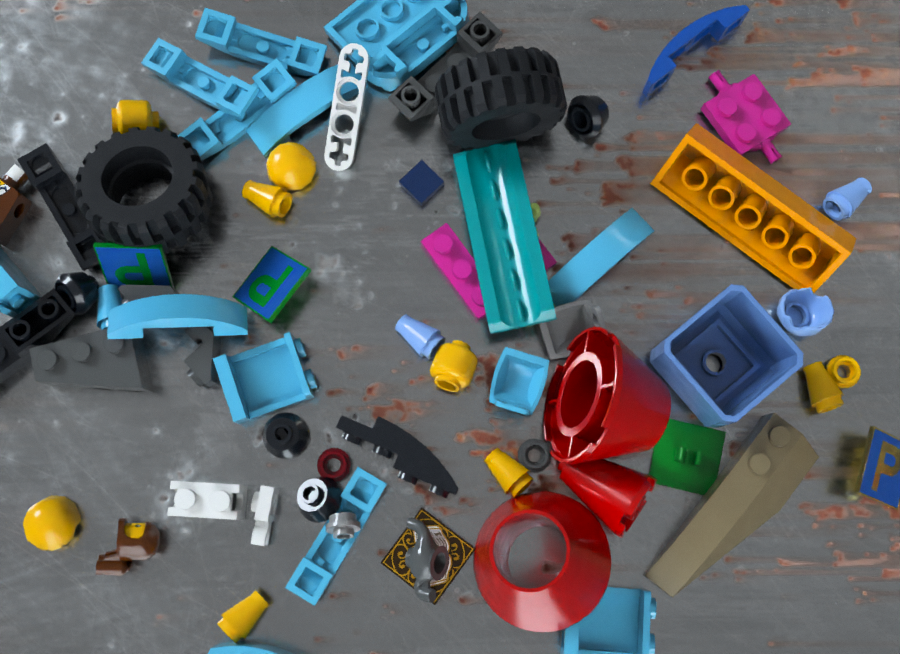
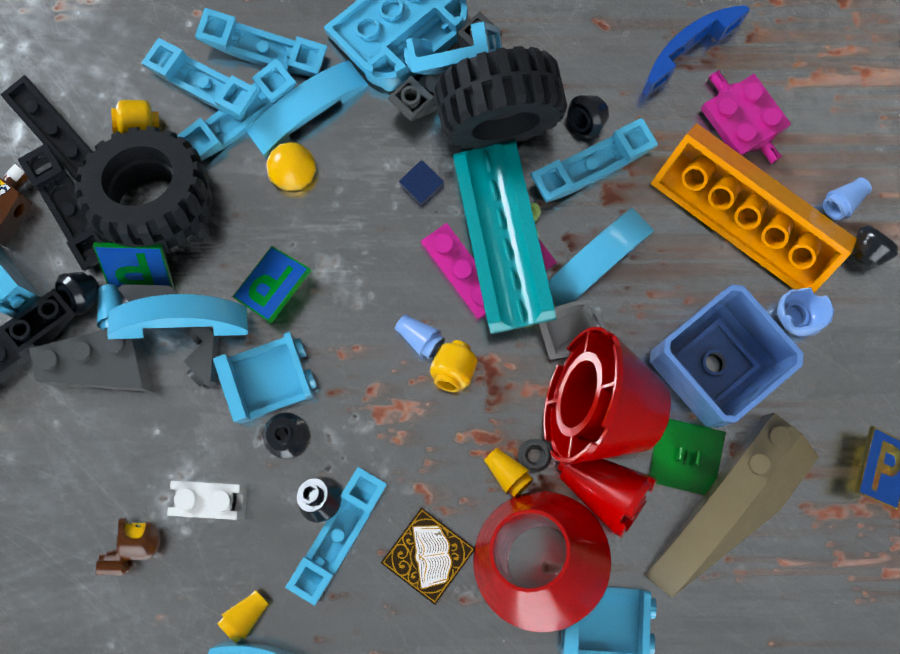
(47, 124): none -> black tile
(51, 523): yellow hair -> none
(264, 506): white plate -> none
(269, 198): yellow cone -> none
(326, 457): dark red plate -> none
(343, 525): light grey plate -> none
(350, 108): white beam -> none
(413, 457): black slope -> none
(420, 54): none -> medium azure panel
(425, 560): dark grey piece -> none
(518, 381): medium azure piece -> none
(595, 162): none -> medium azure slope
(822, 389): yellow cone -> none
(852, 370): yellow plate -> none
(874, 247): none -> black cone

